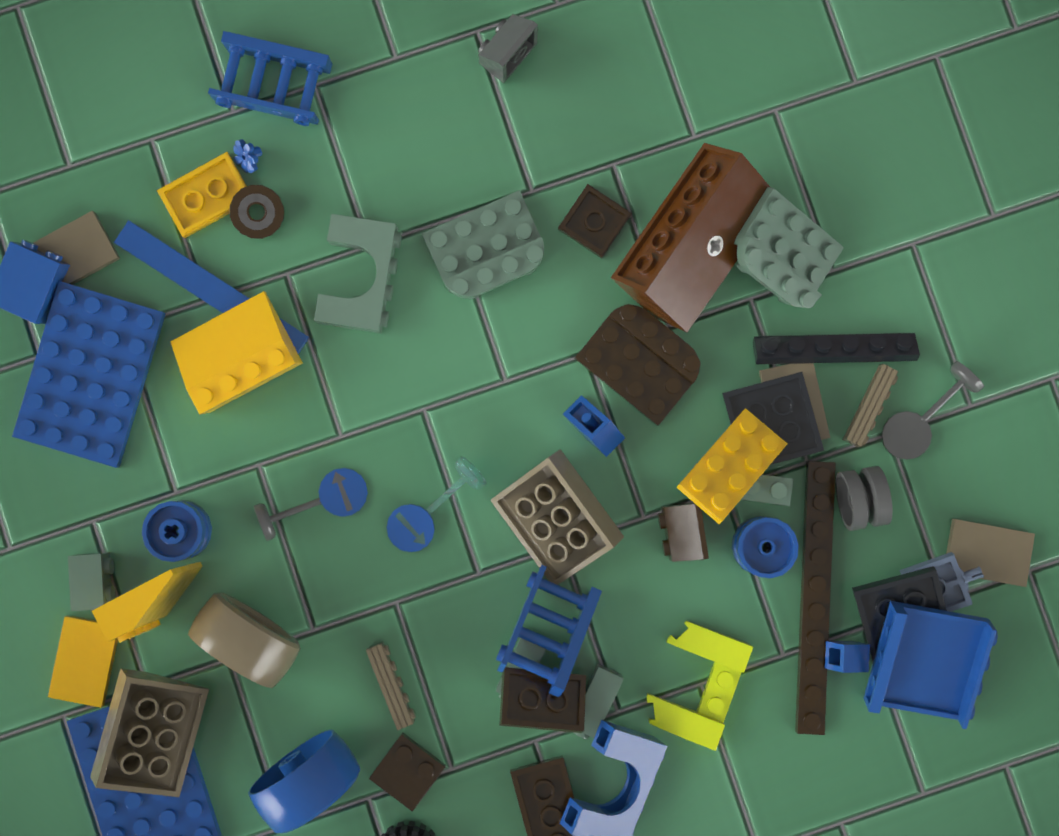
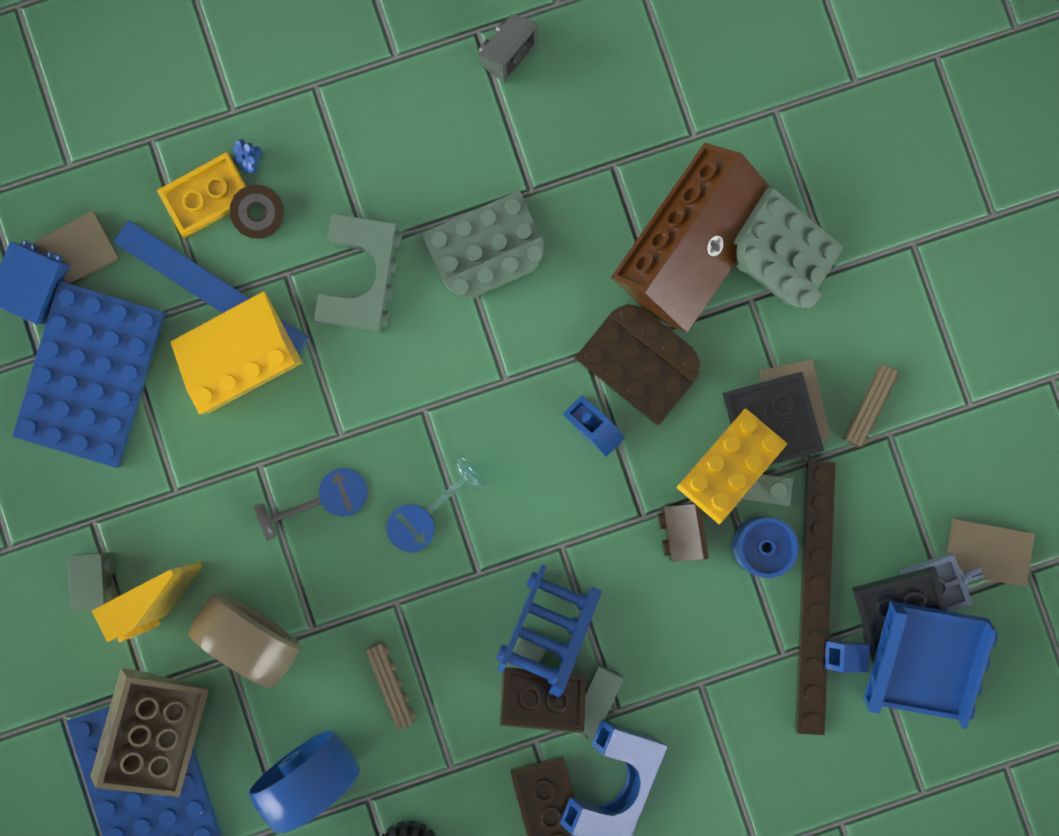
(82, 663): yellow tile -> none
(160, 530): blue wheel -> none
(264, 52): blue fence -> none
(407, 771): dark brown plate -> none
(557, 518): dark tan slope -> none
(594, 221): dark brown tile -> none
(706, 723): neon yellow wedge -> none
(835, 348): black plate -> none
(864, 498): dark grey wheel -> none
(908, 433): dark grey piece -> none

